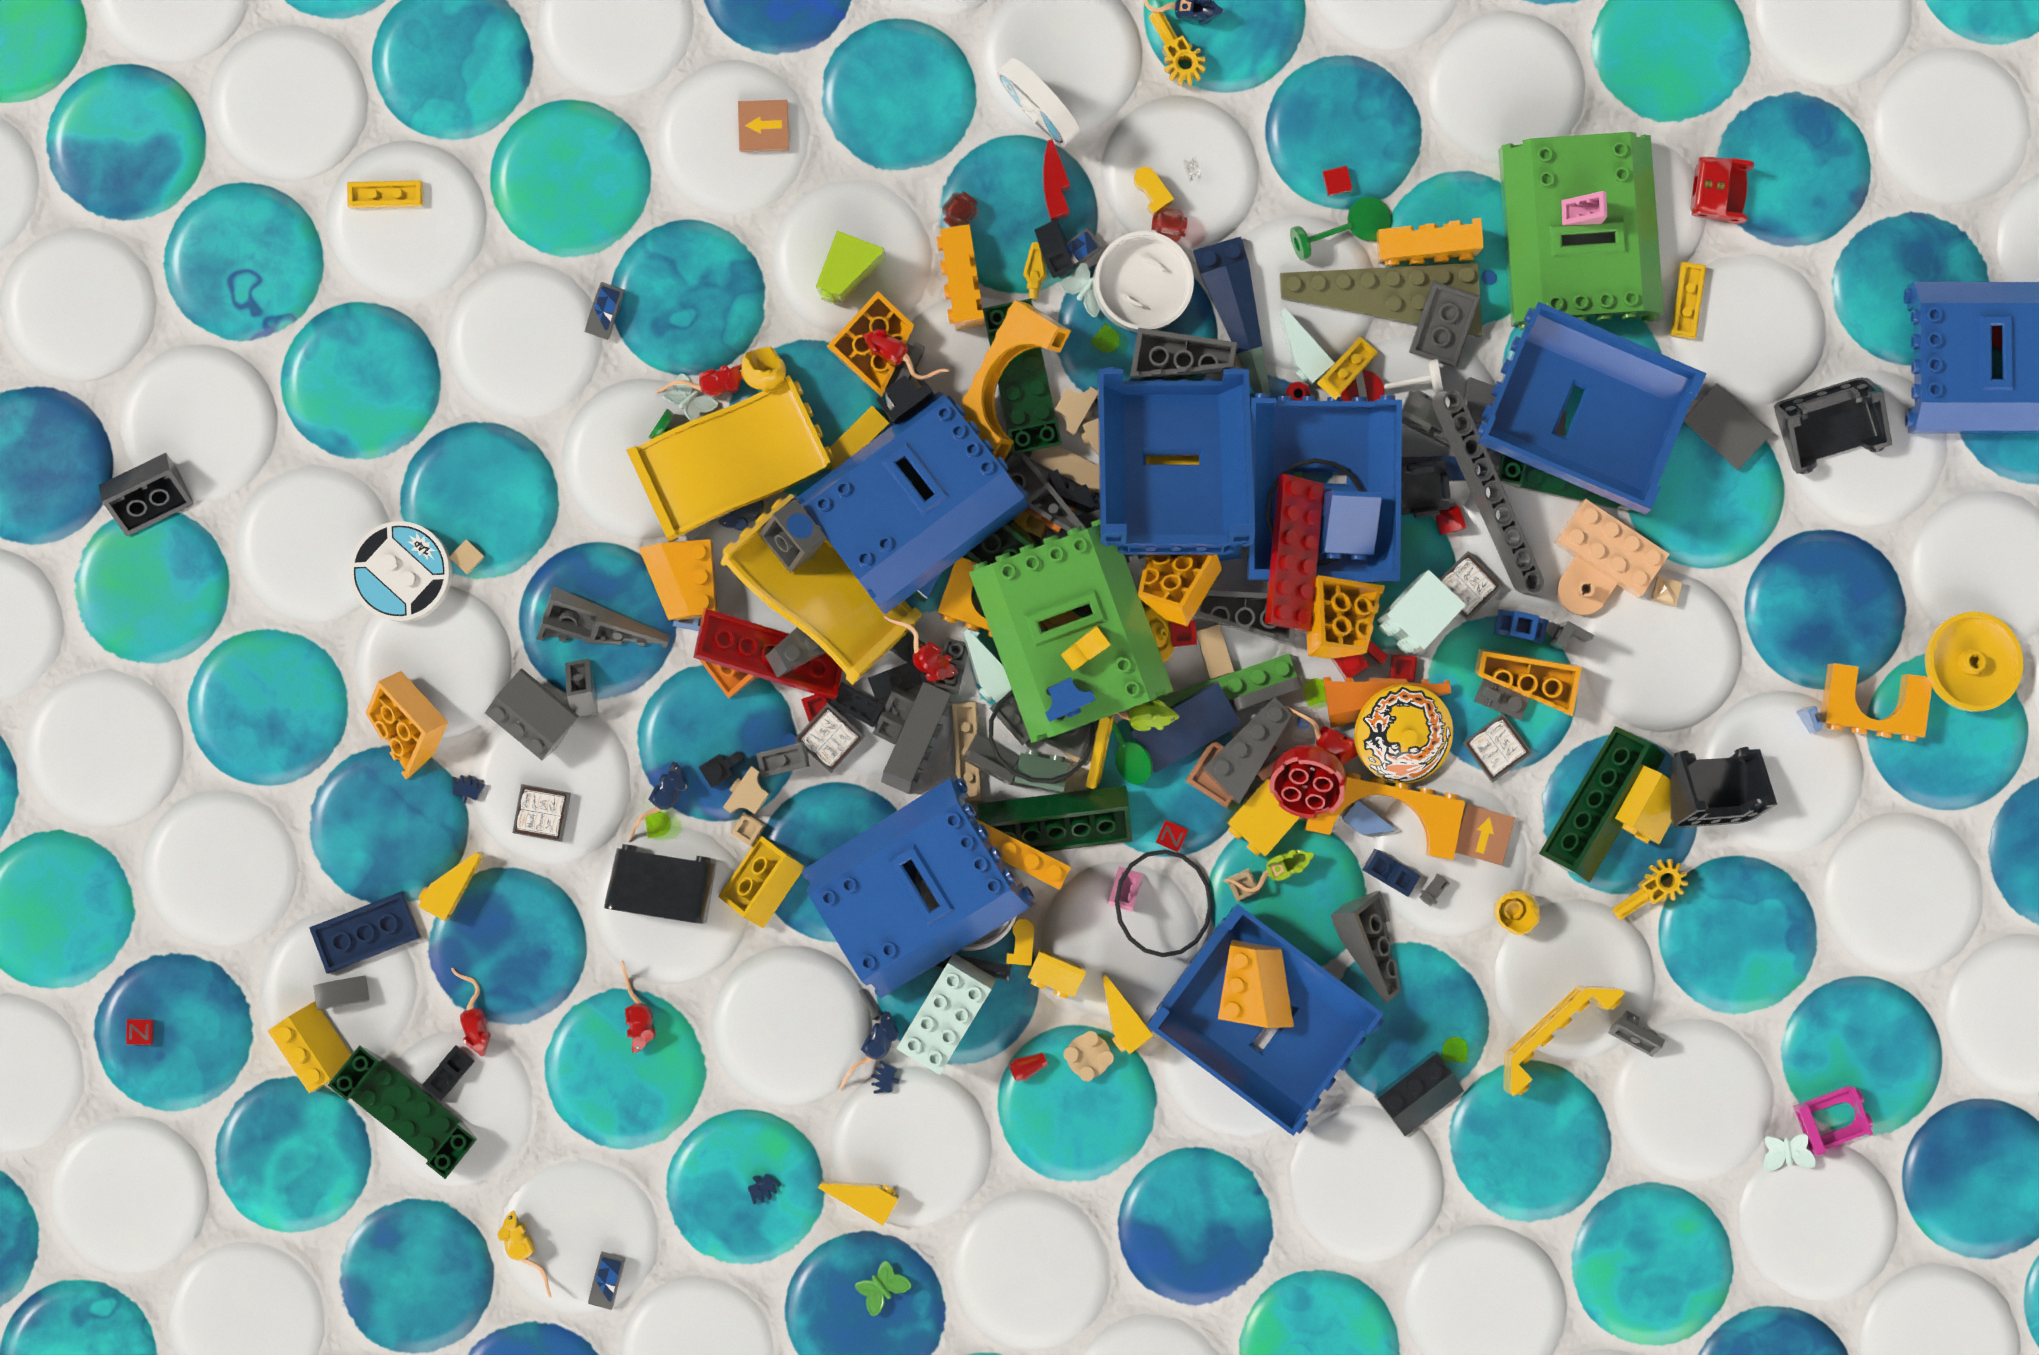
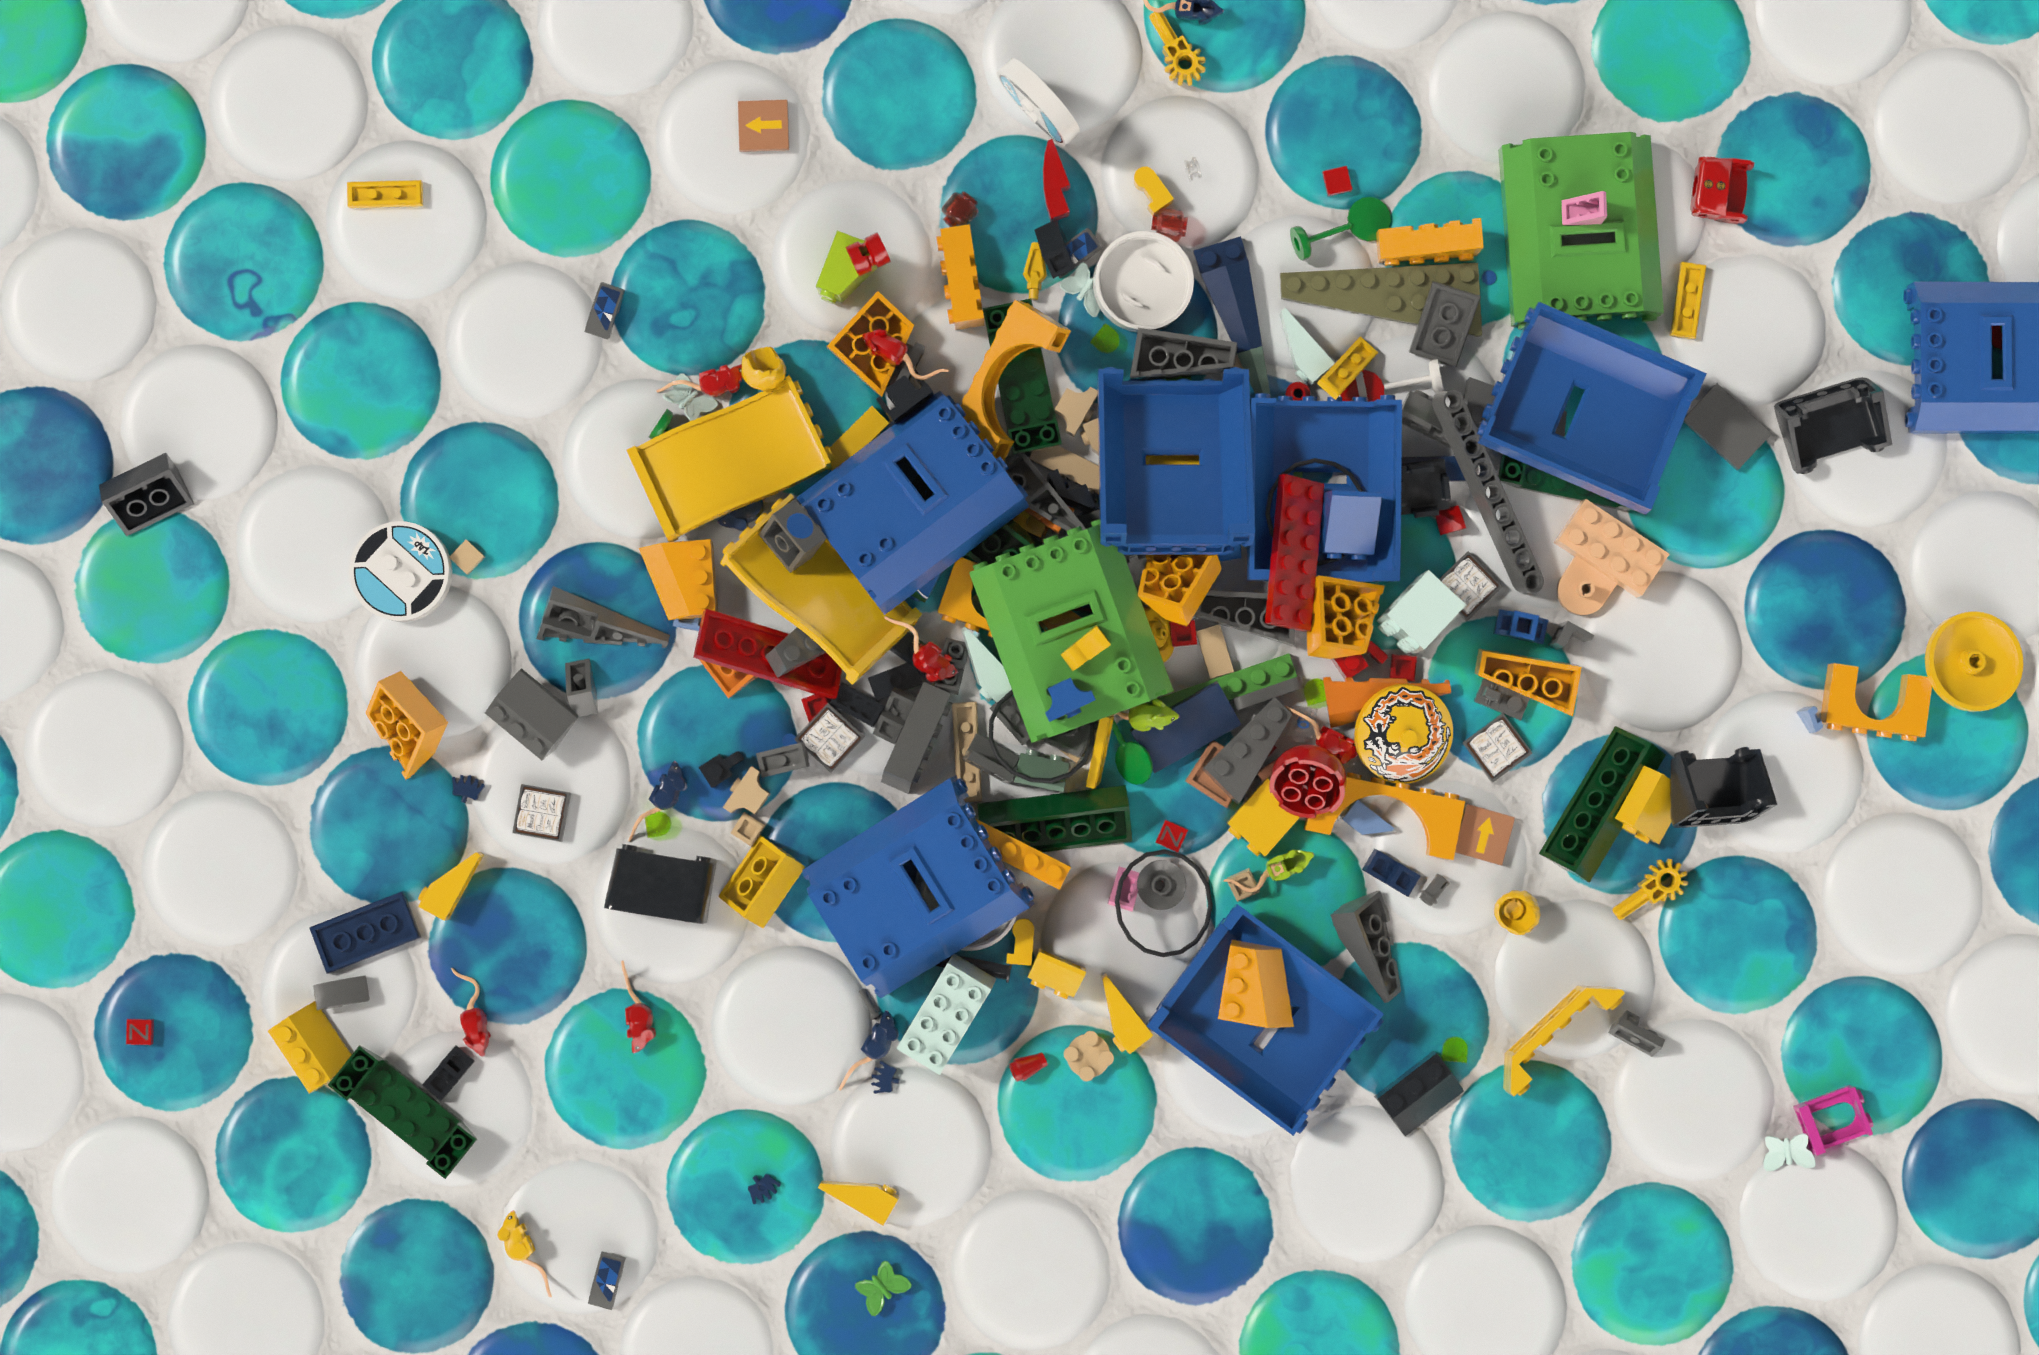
(877, 254): none -> red wheel
(1173, 881): none -> dark grey dish
(1666, 591): tan tile -> none

